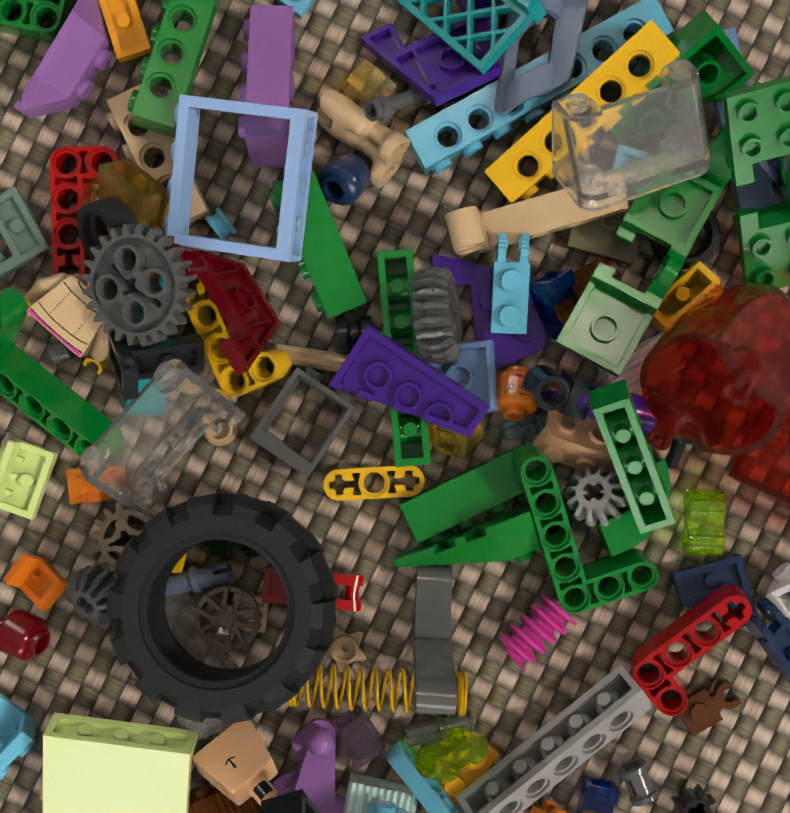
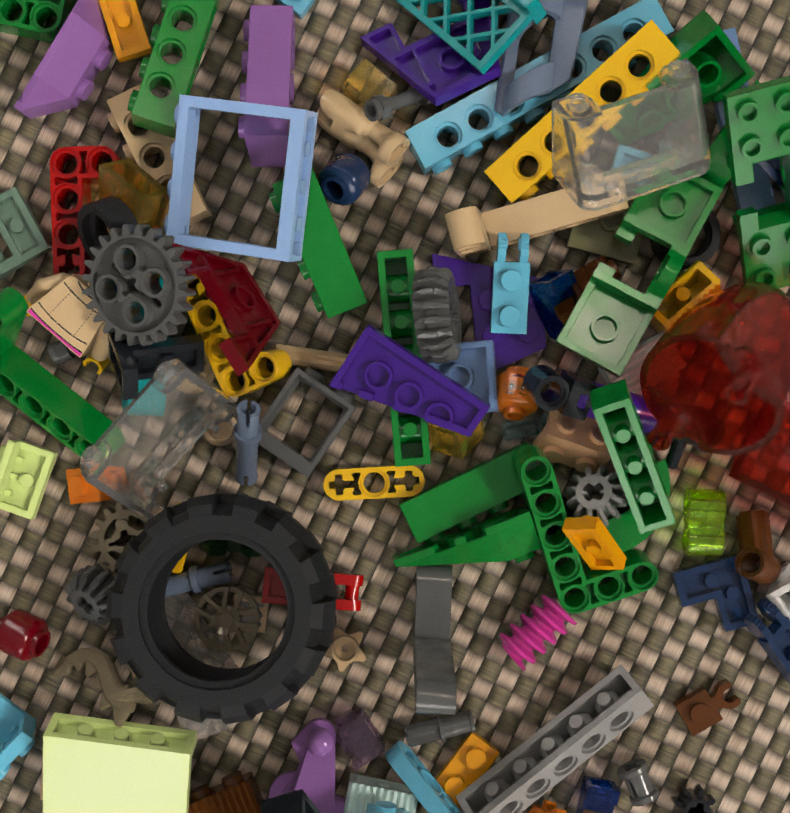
(37, 580): orange bracket -> none
(114, 692): none -> dark tan piece
(220, 224): medium azure bush -> none
(238, 764): light nougat torso -> none
(247, 435): none -> sand blue pin
(350, 331): black wheel -> none
(446, 759): clear neon green axle -> none
(461, 692): yellow piece -> none
(594, 543): none -> light orange plate
(695, 643): red beam -> none
(756, 545): none -> reddish brown piece

